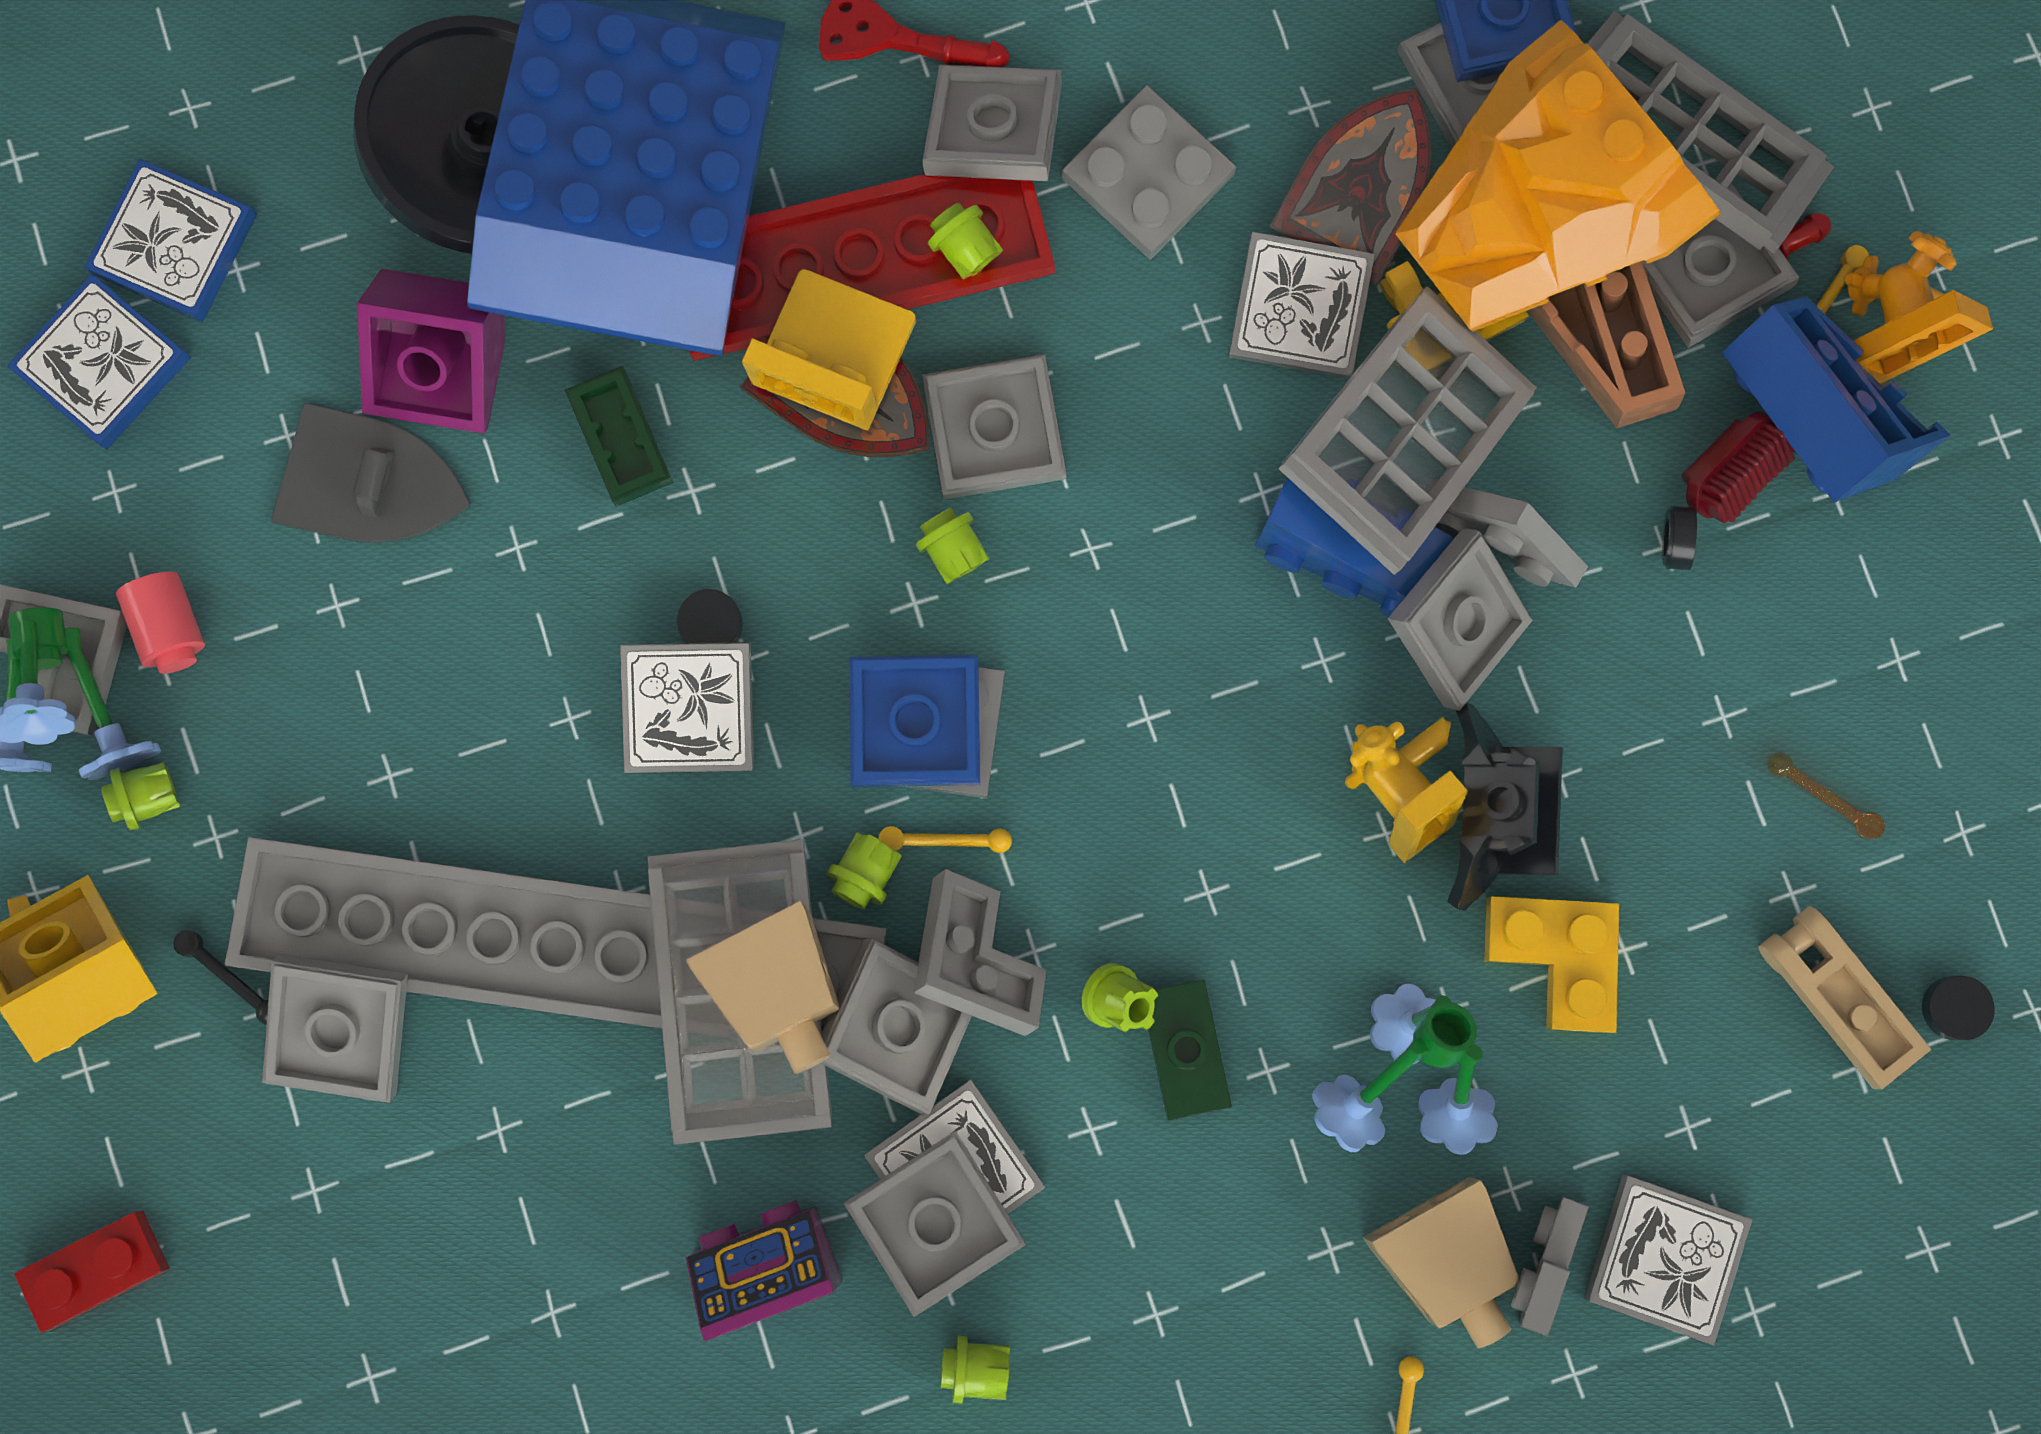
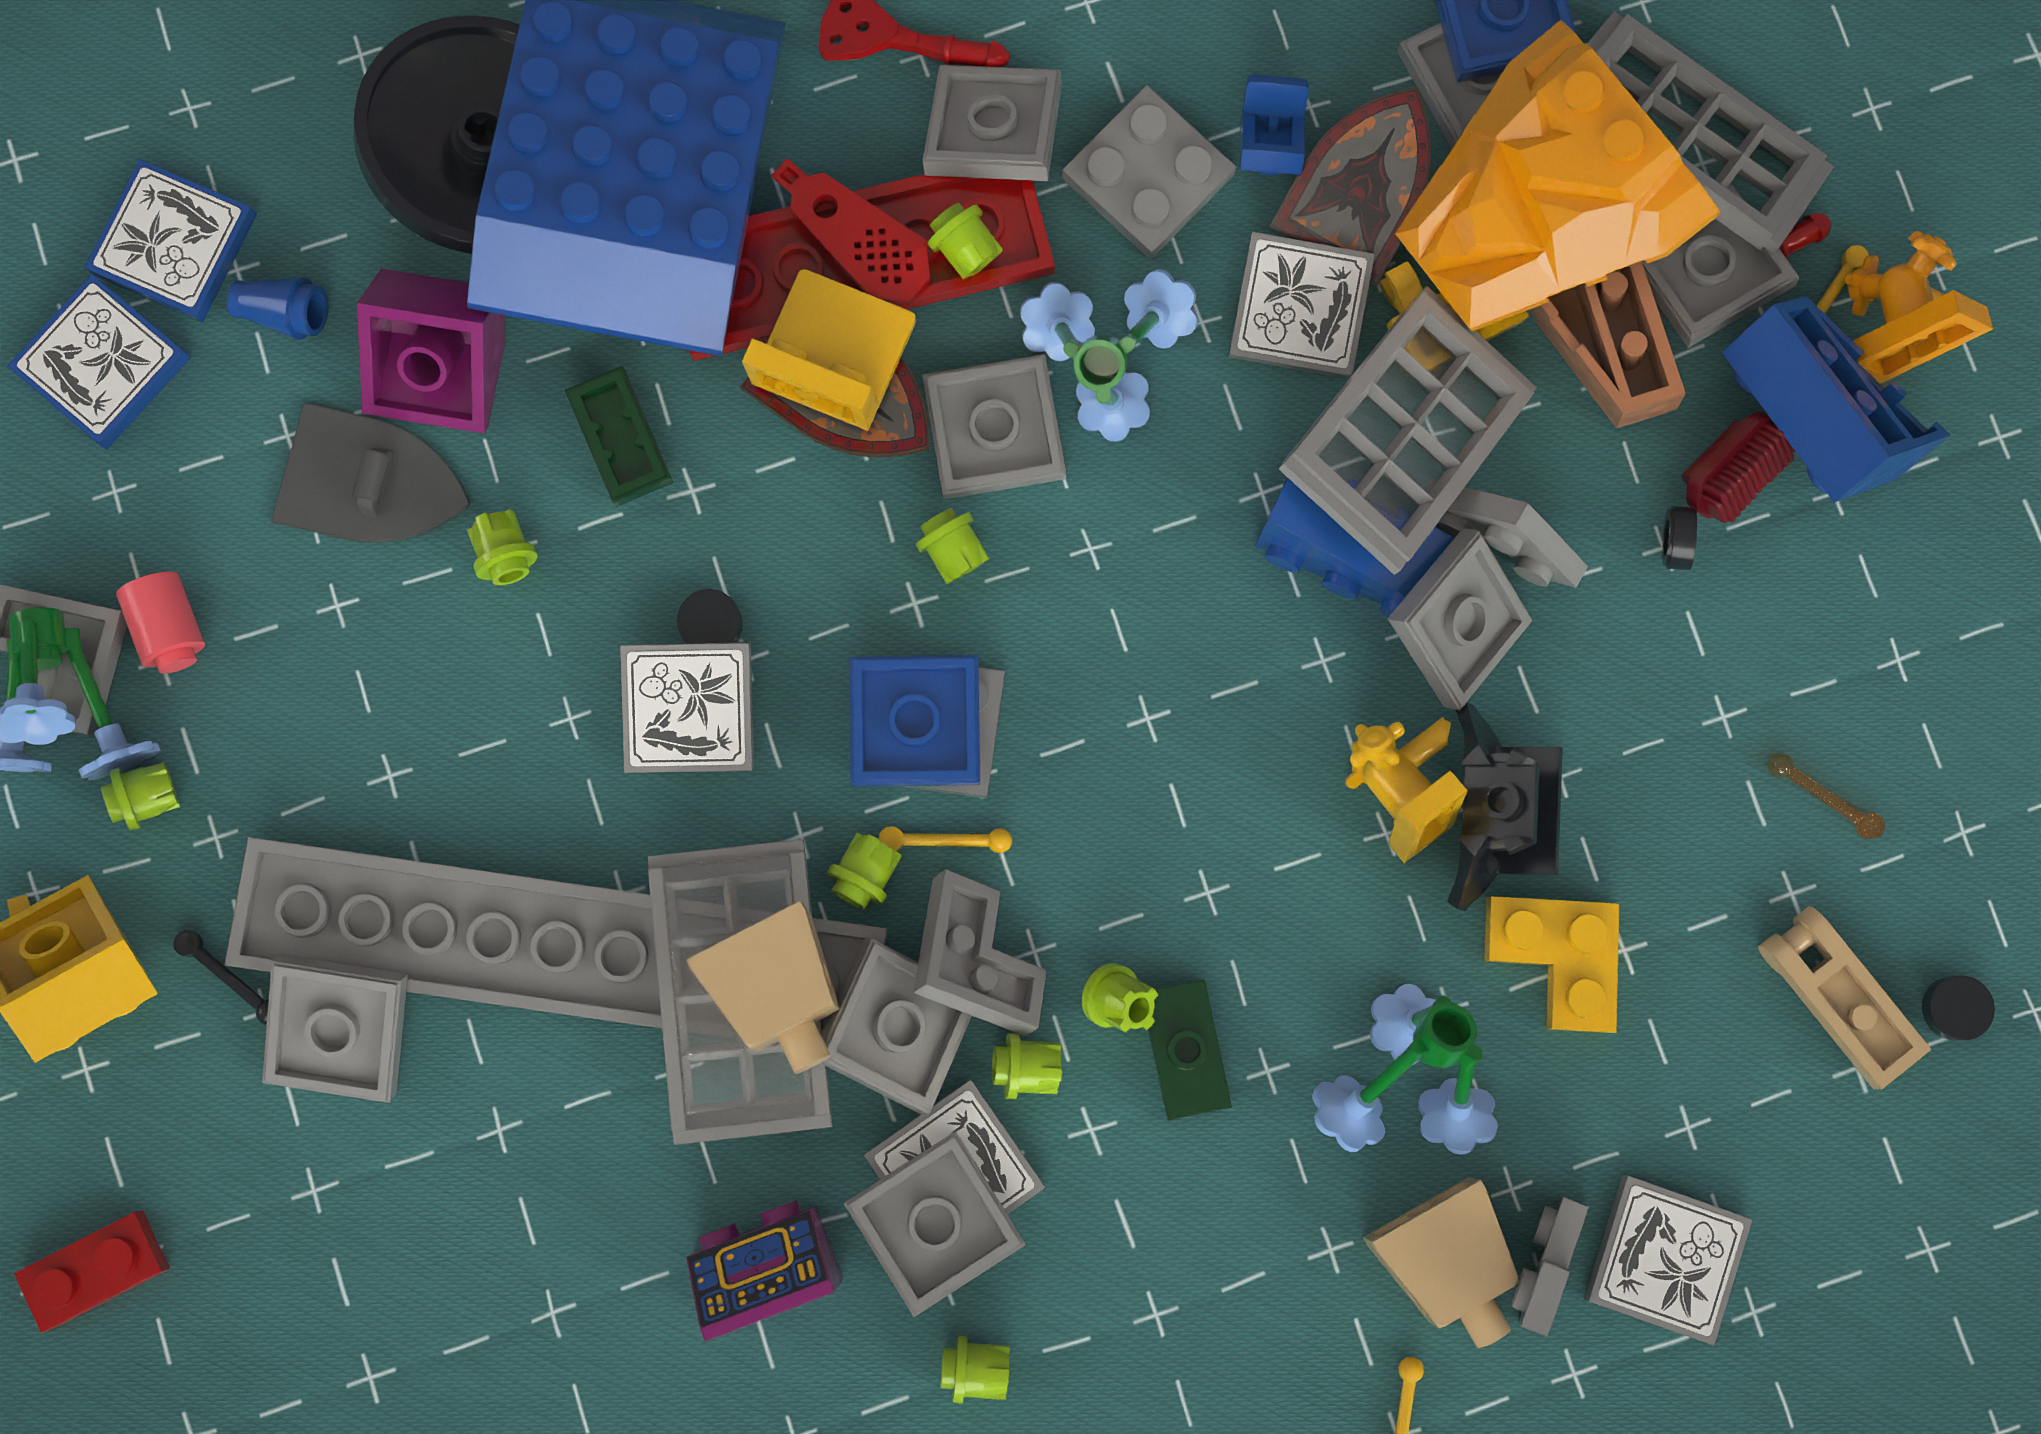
(283, 305): none -> blue cone
(500, 548): none -> lime hose
(850, 227): none -> red piece
(1026, 1066): none -> lime hose
(1109, 395): none -> light blue plant
(1273, 125): none -> blue bracket

